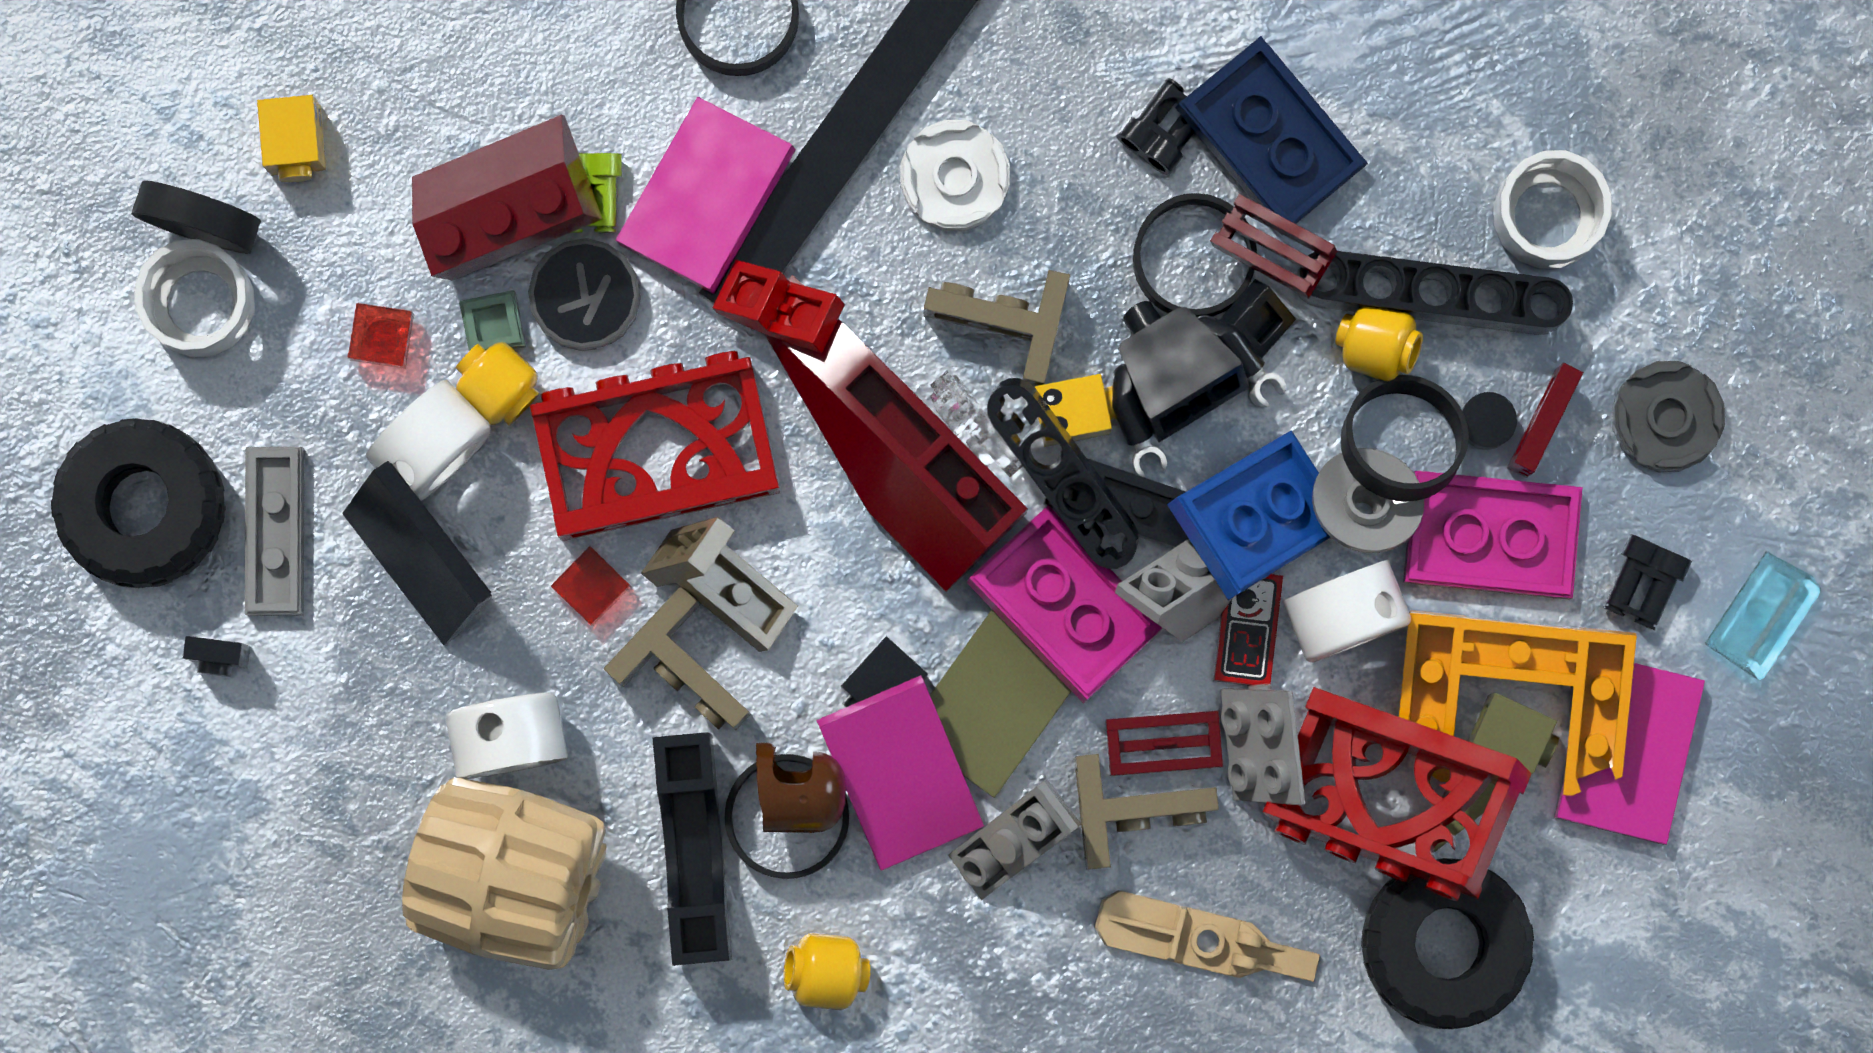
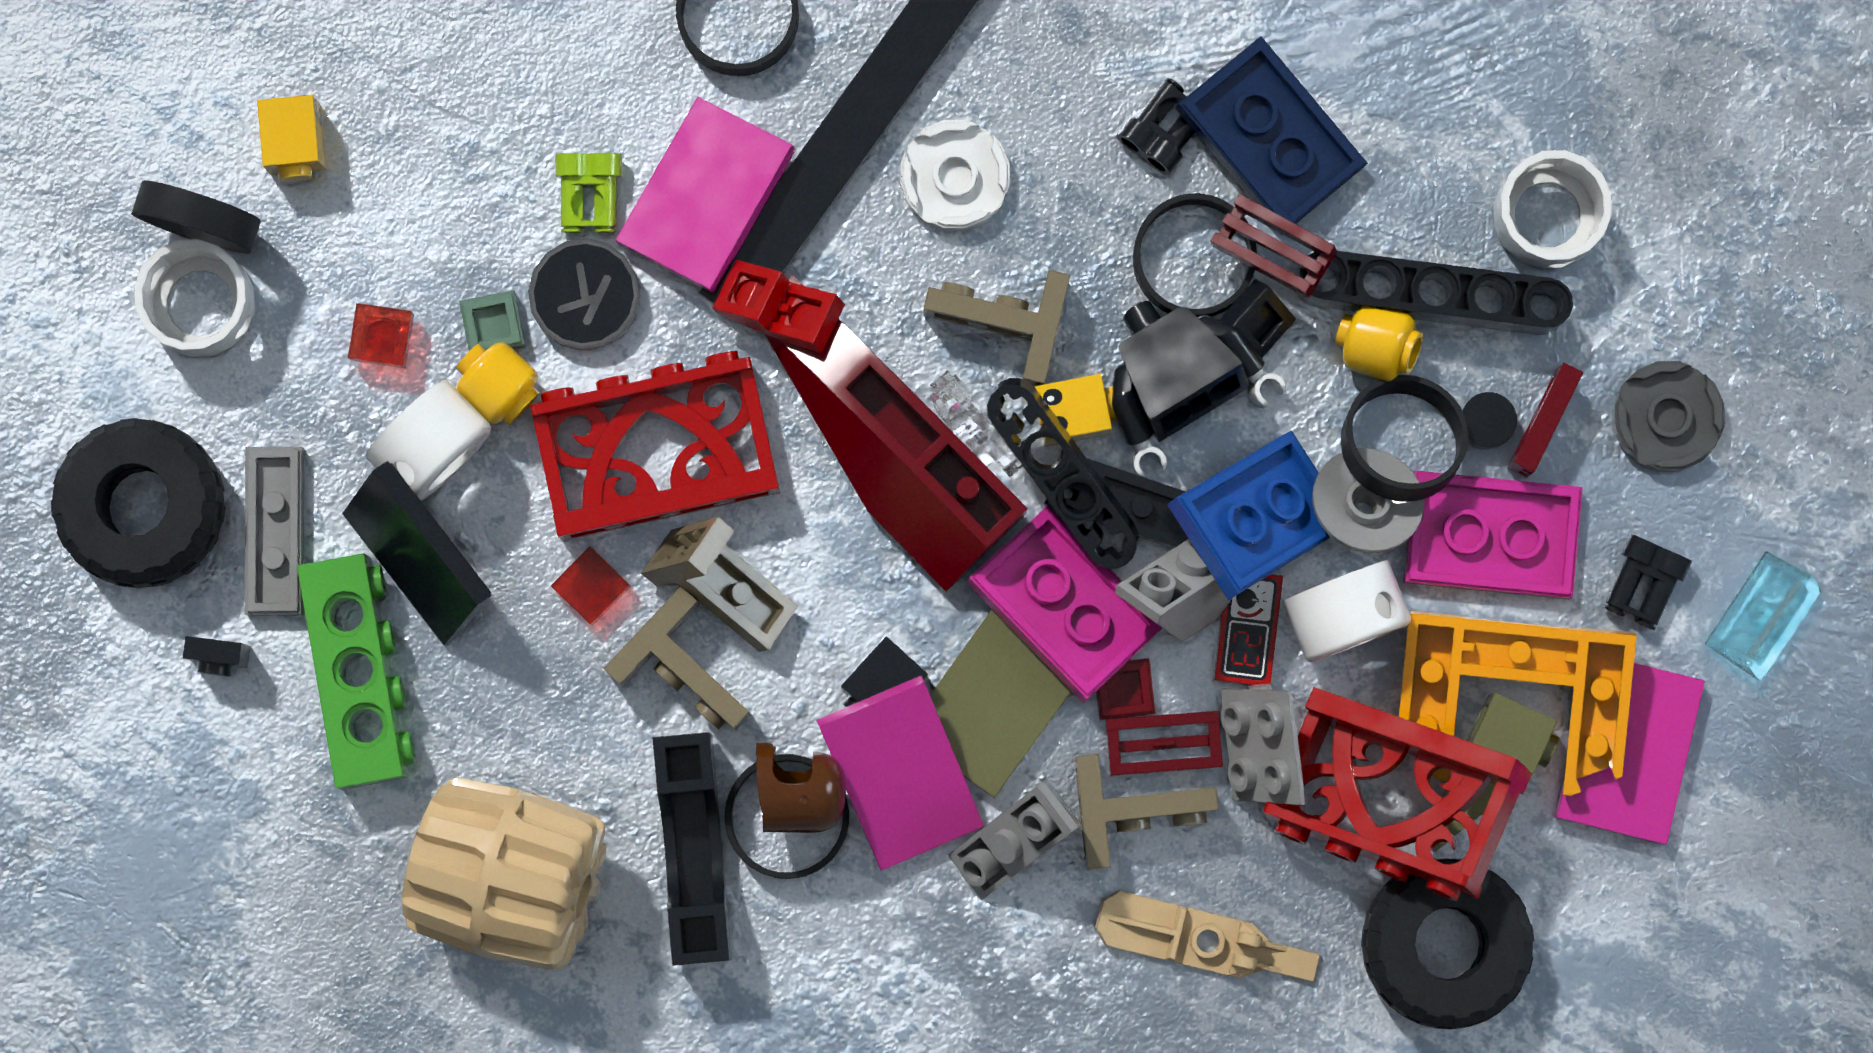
(323, 590): none -> bright green brick
(501, 200): dark red slope -> none
(506, 735): white piece -> none
(825, 971): yellow head -> none
(1127, 692): none -> dark red tile

